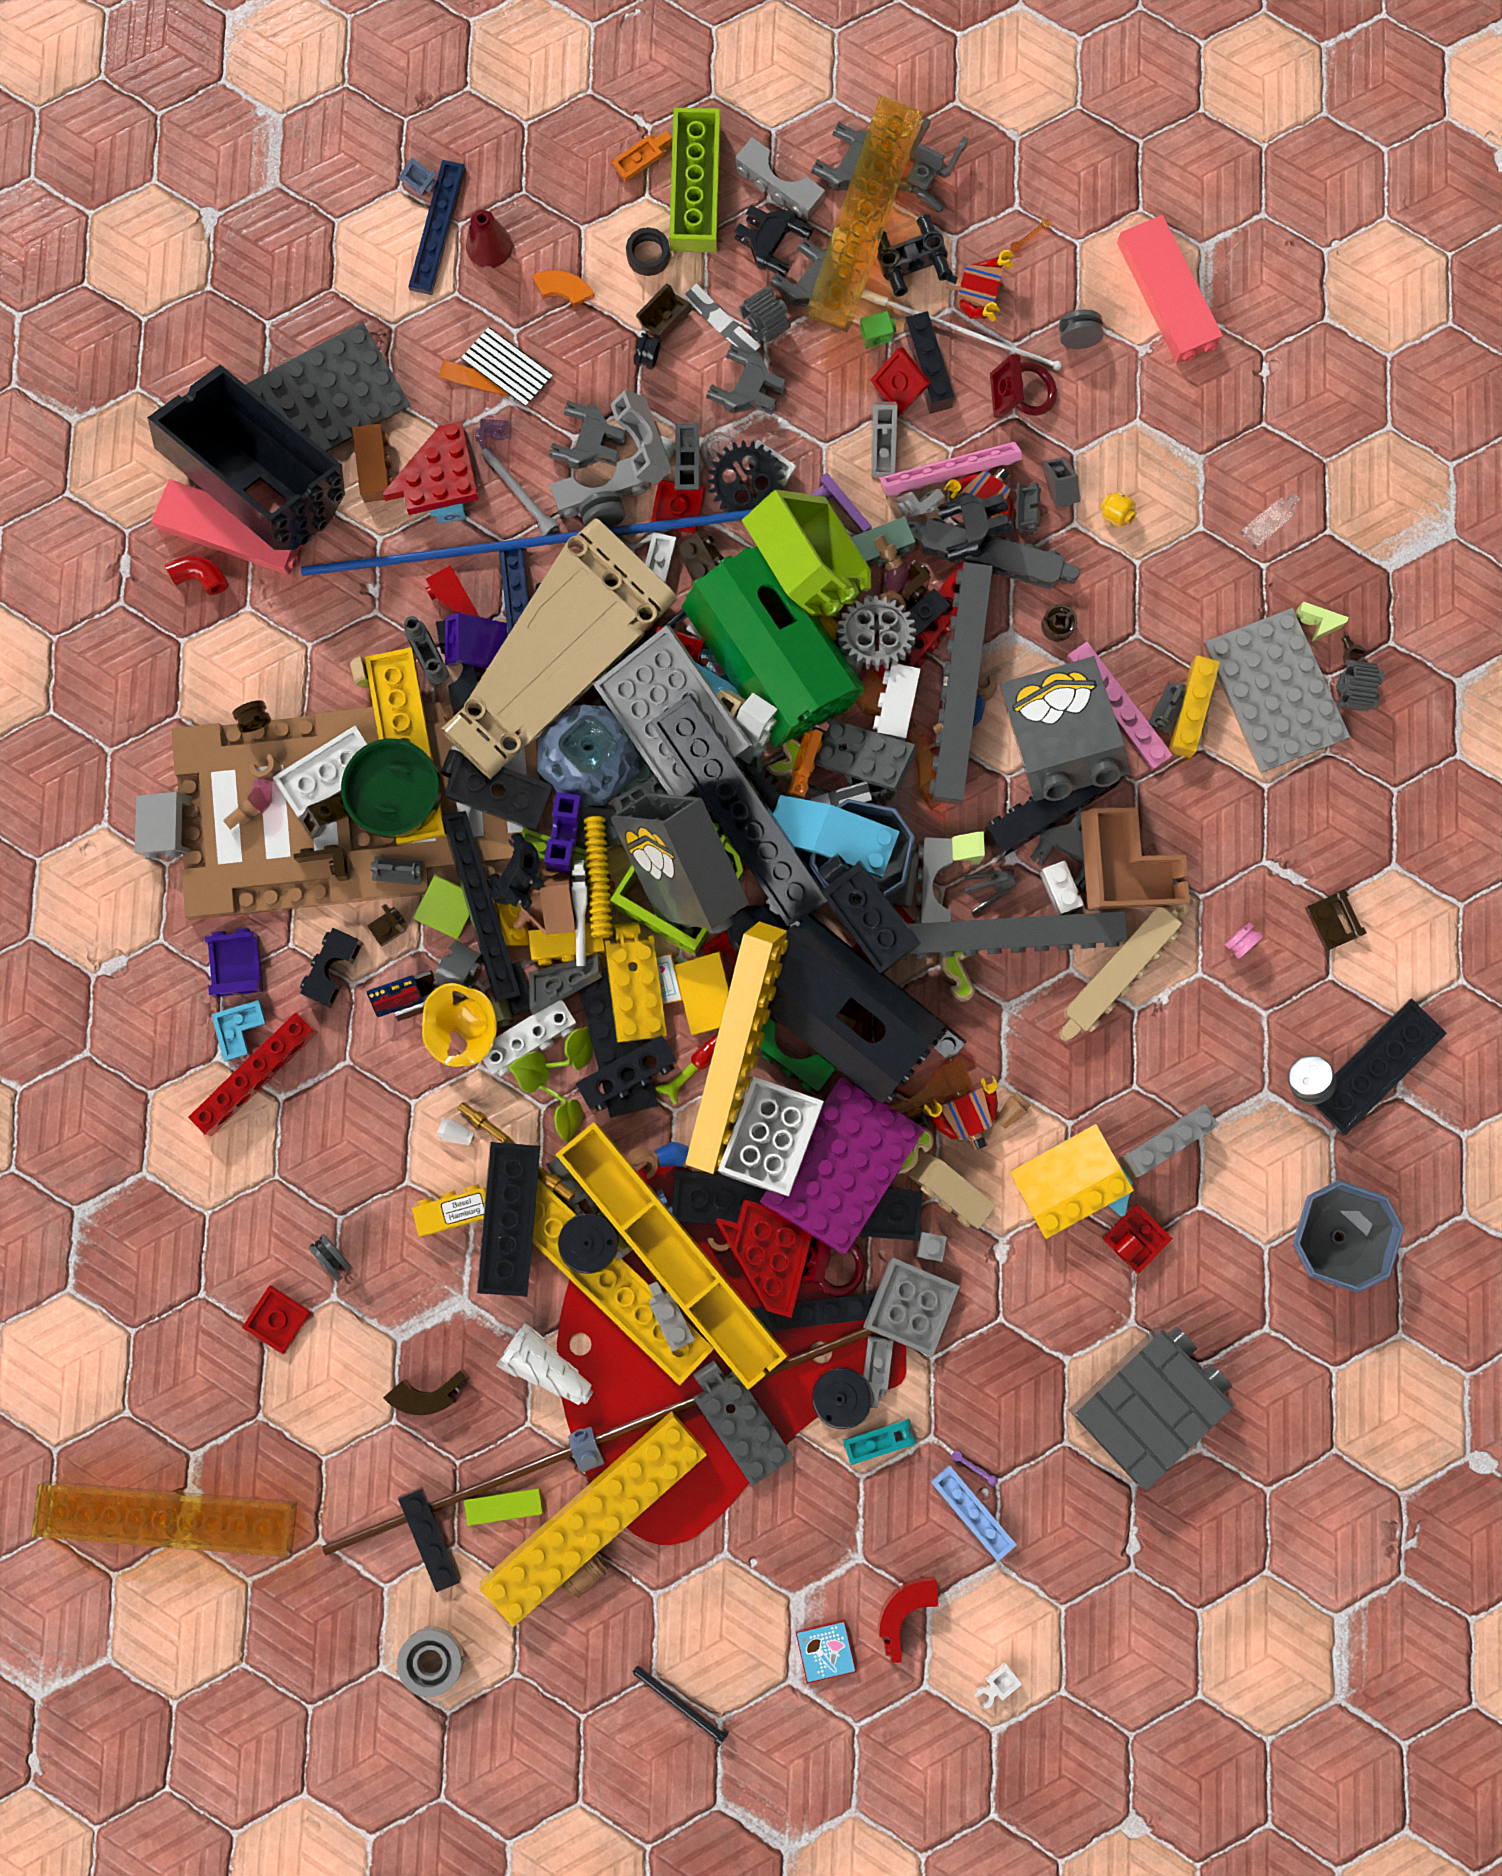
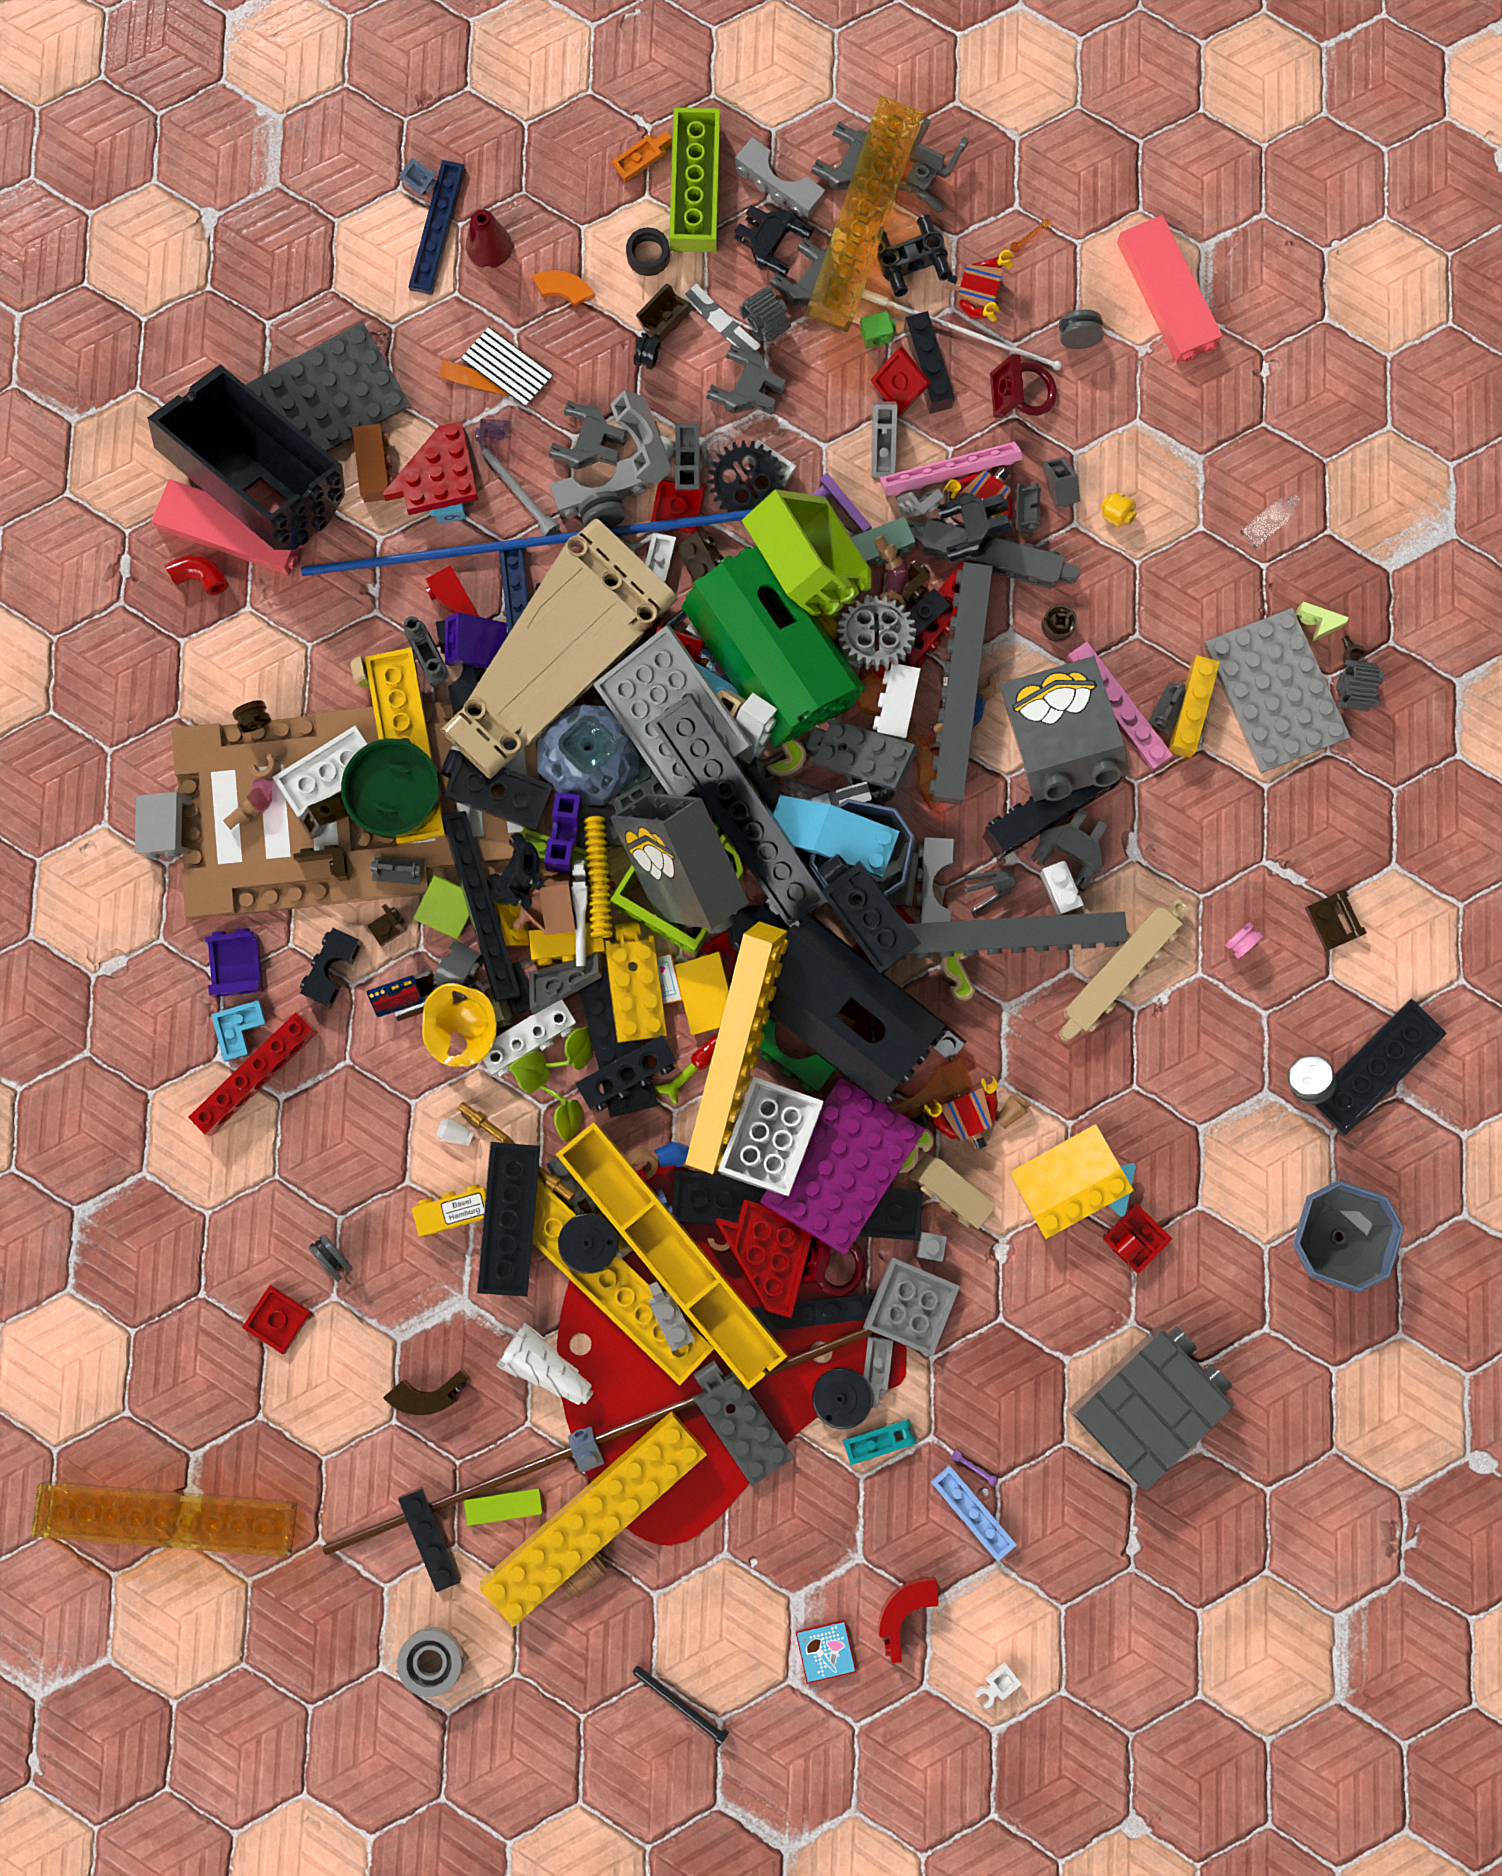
(804, 762): orange hinge -> none
(969, 847): yellowish green slope -> none
(1118, 872): nougat piece -> none
(1168, 1142): light grey arch -> none

